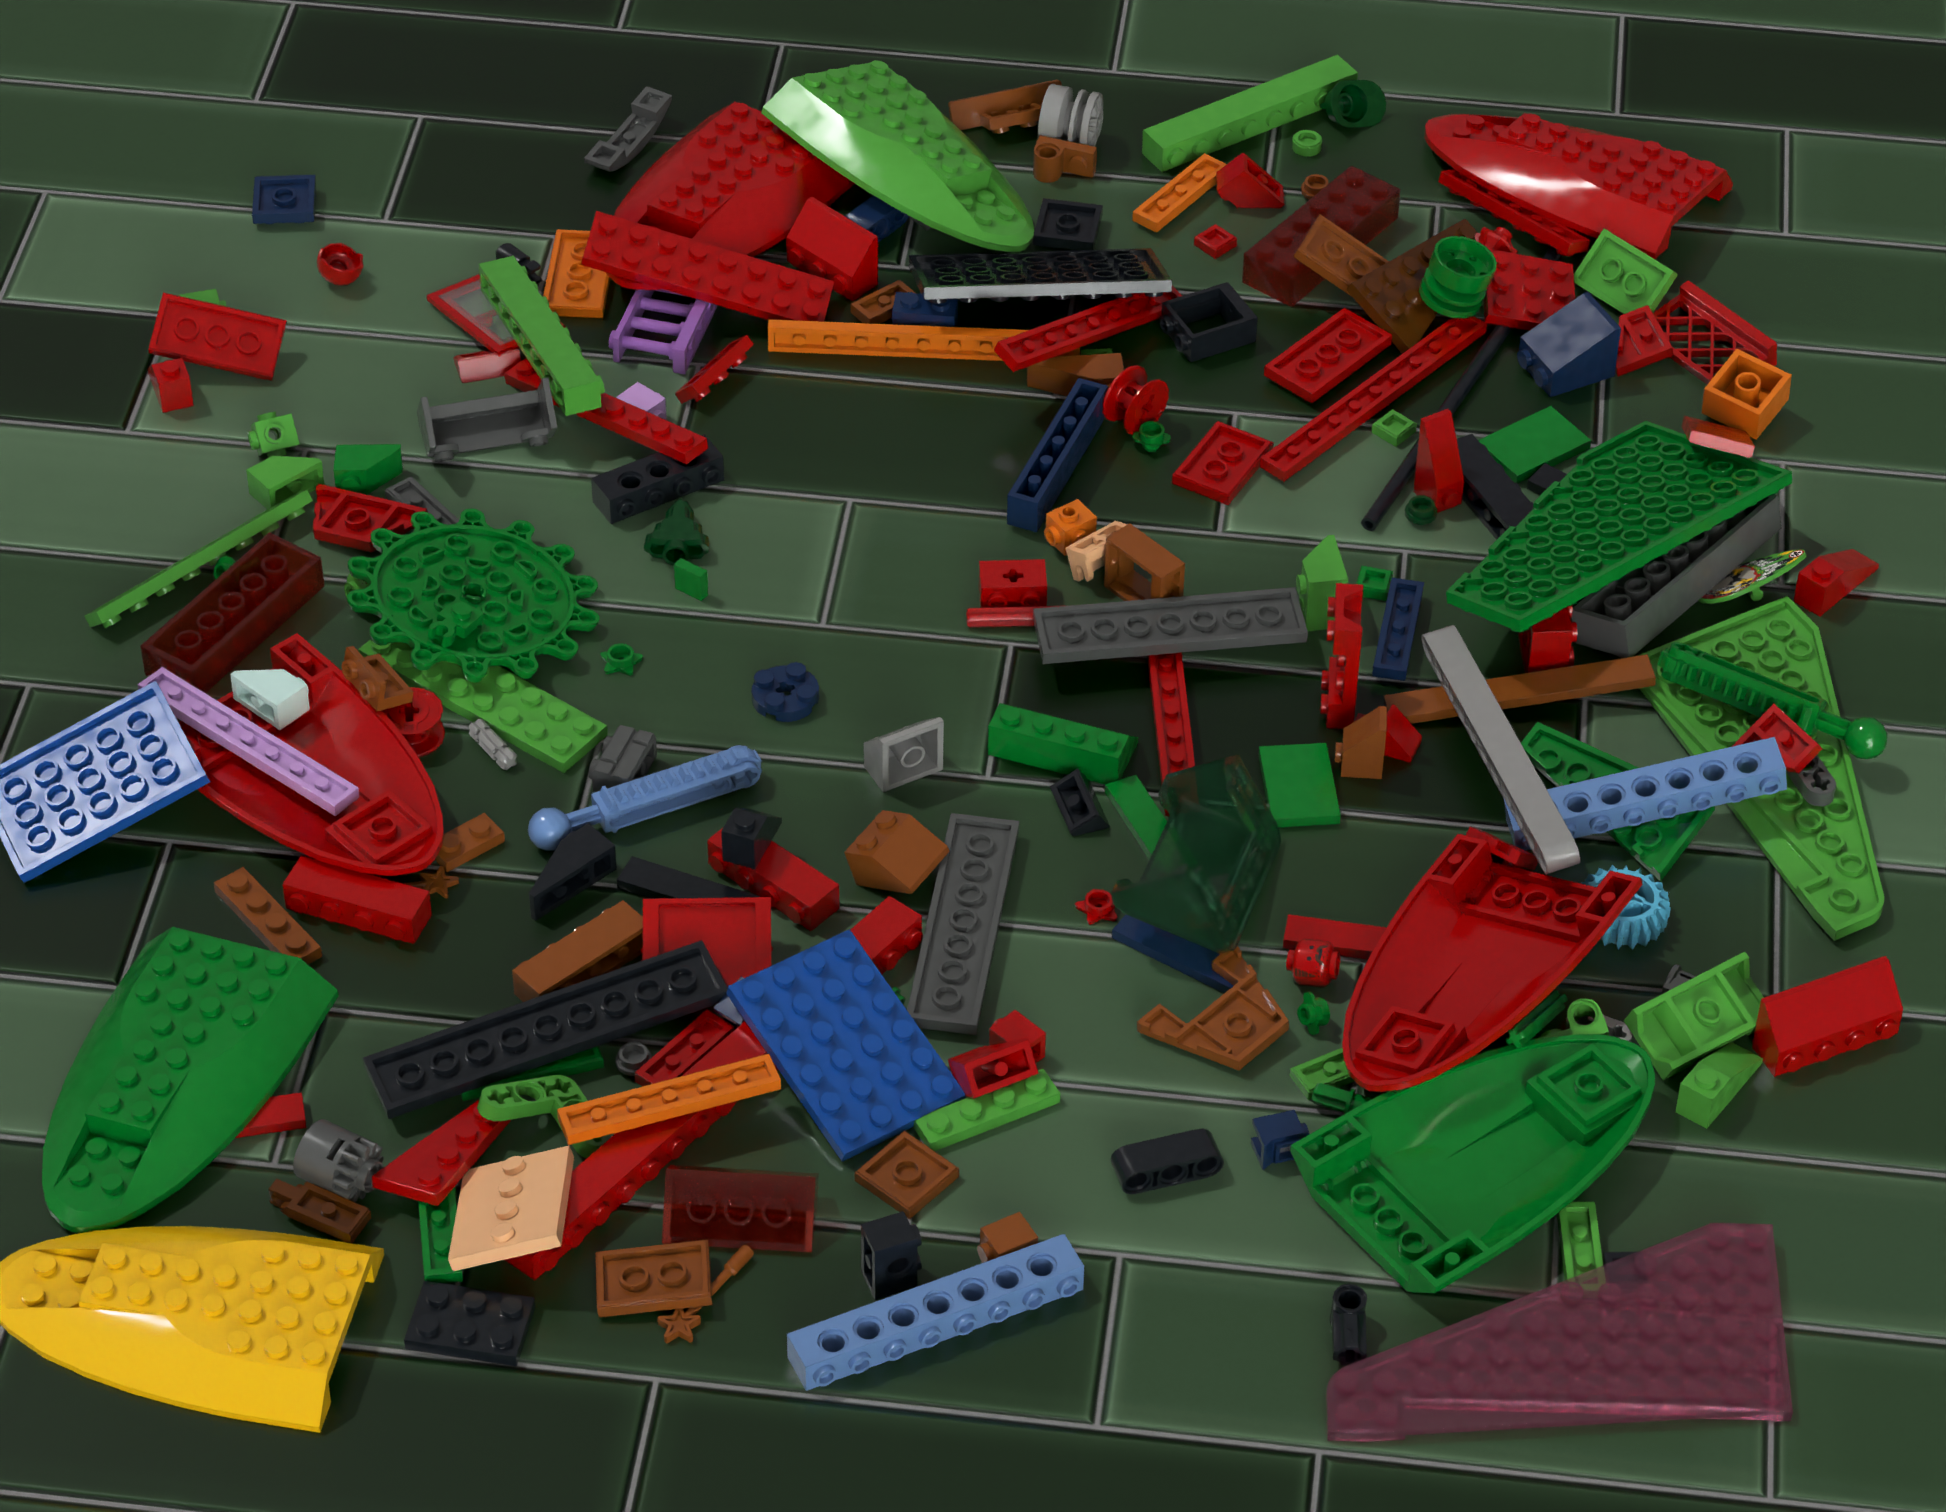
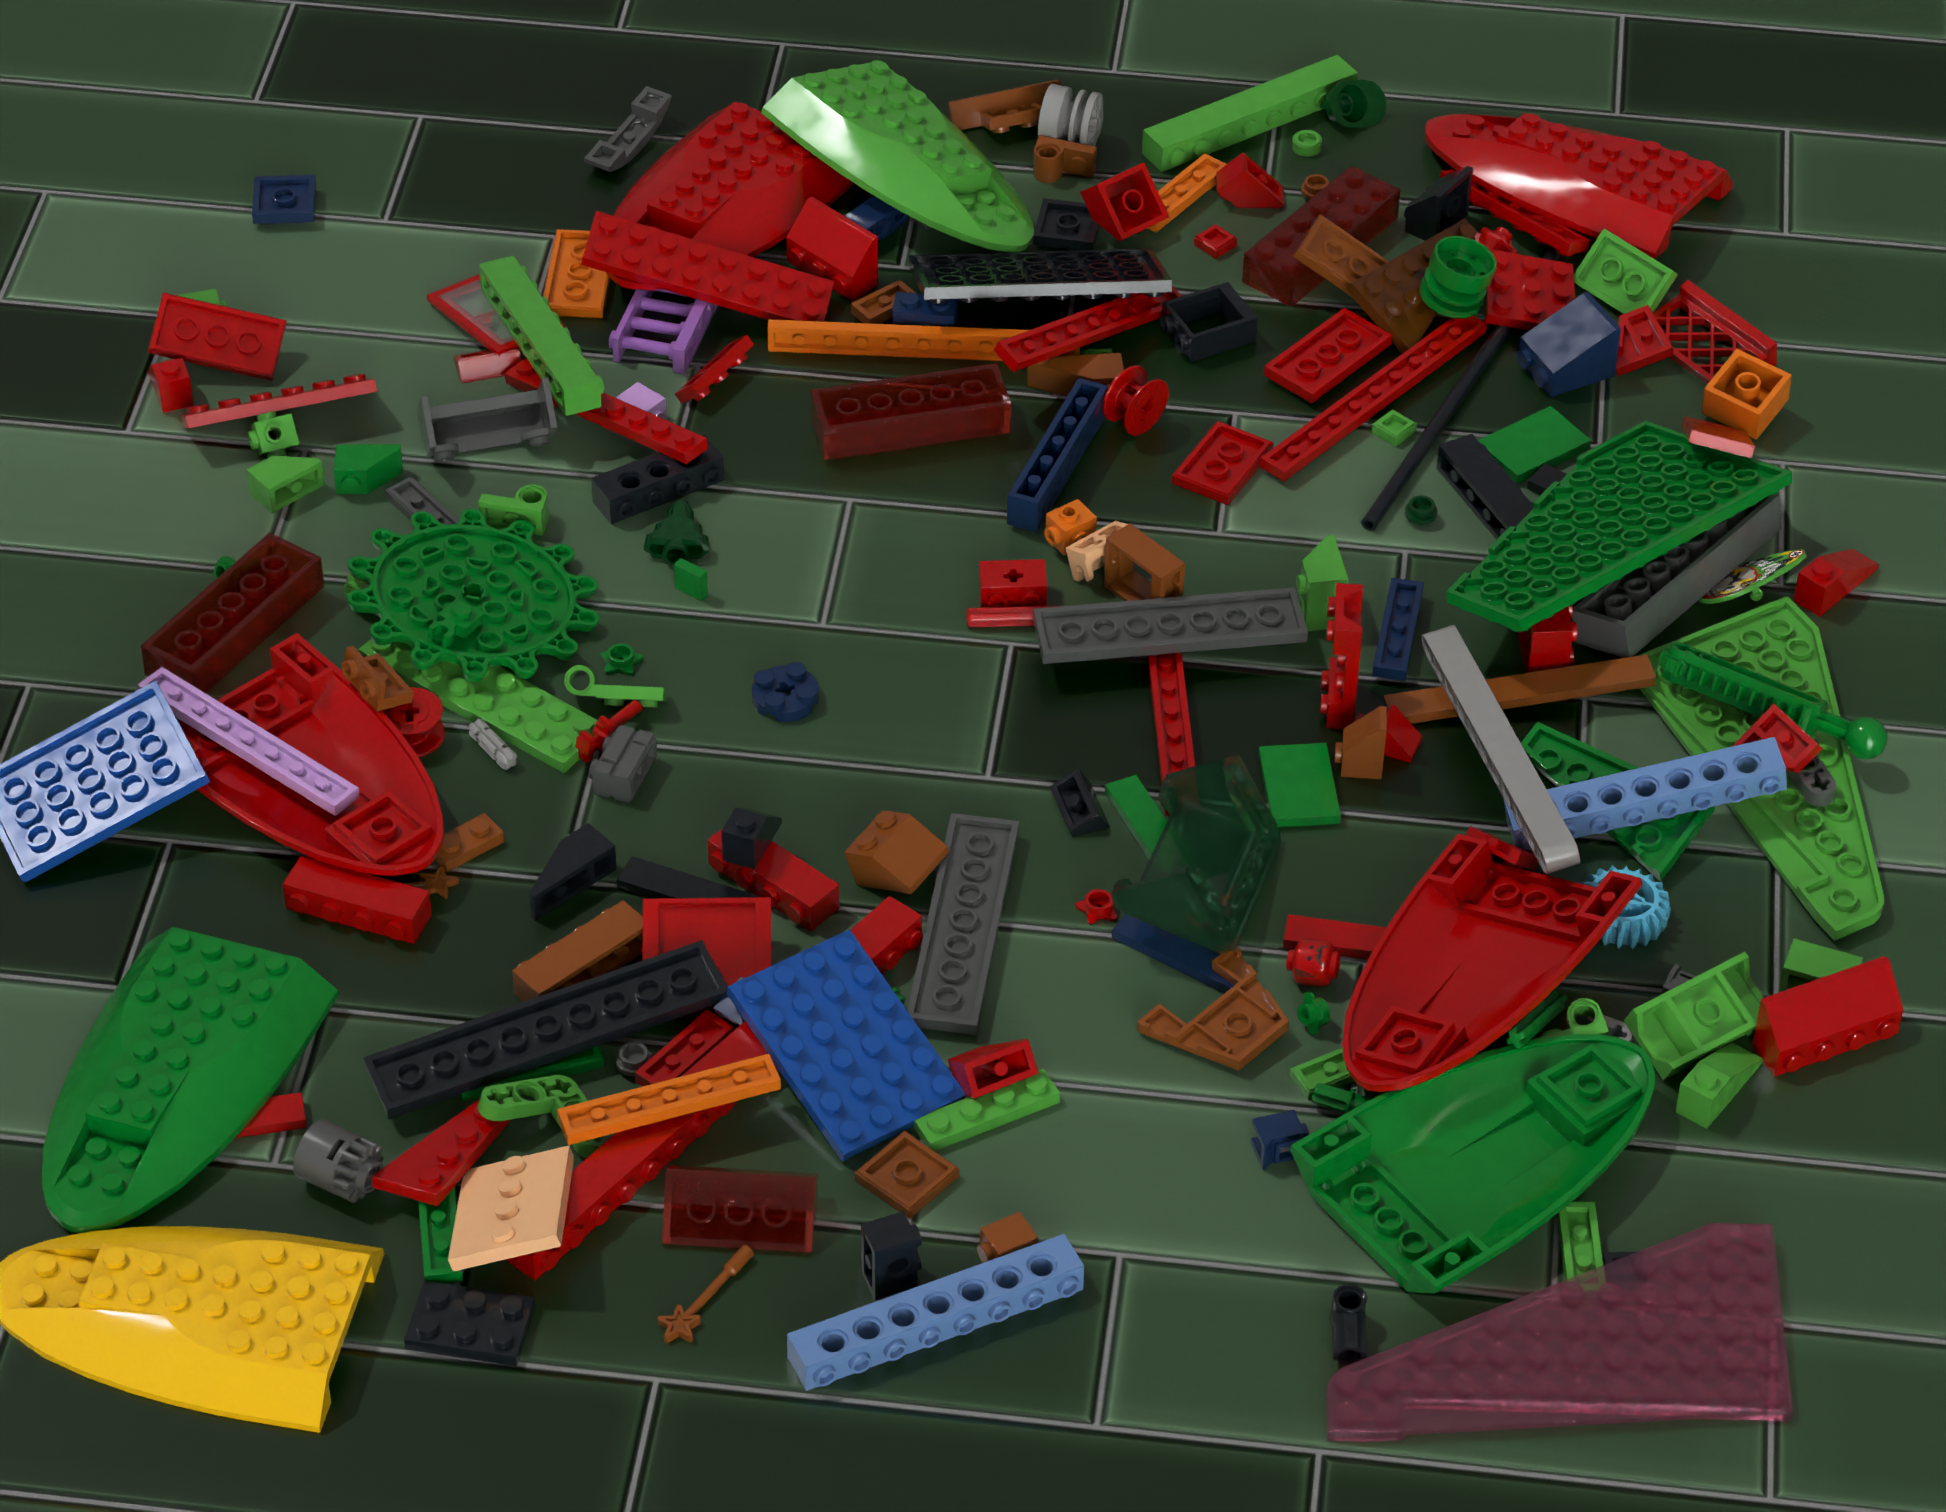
(189, 566): bright green plate -> none
(265, 403): none -> red plate
(266, 916): dark orange plate -> none
(271, 695): light aqua slope -> none
(320, 1209): reddish brown hinge -> none
(339, 264): red hair -> none
(350, 517): red wing -> none
(528, 505): none -> bright green plate
(531, 266): black bar -> none
(604, 727): none -> red piece
(614, 694): none -> bright green plate
(651, 795): medium blue gear -> none
(653, 1278): dark orange tile -> none
(905, 754): light grey slope -> none
(910, 411): none -> clear red brick
(1018, 1027): red brick -> none
(1059, 744): green slope -> none
(1125, 203): none -> red slope
(1151, 436): green plate -> none
(1167, 1161): black beam -> none
(1375, 582): green tile -> none
(1439, 462): red slope -> none
(1440, 205): none -> black slope
(1811, 961): none -> bright green brick

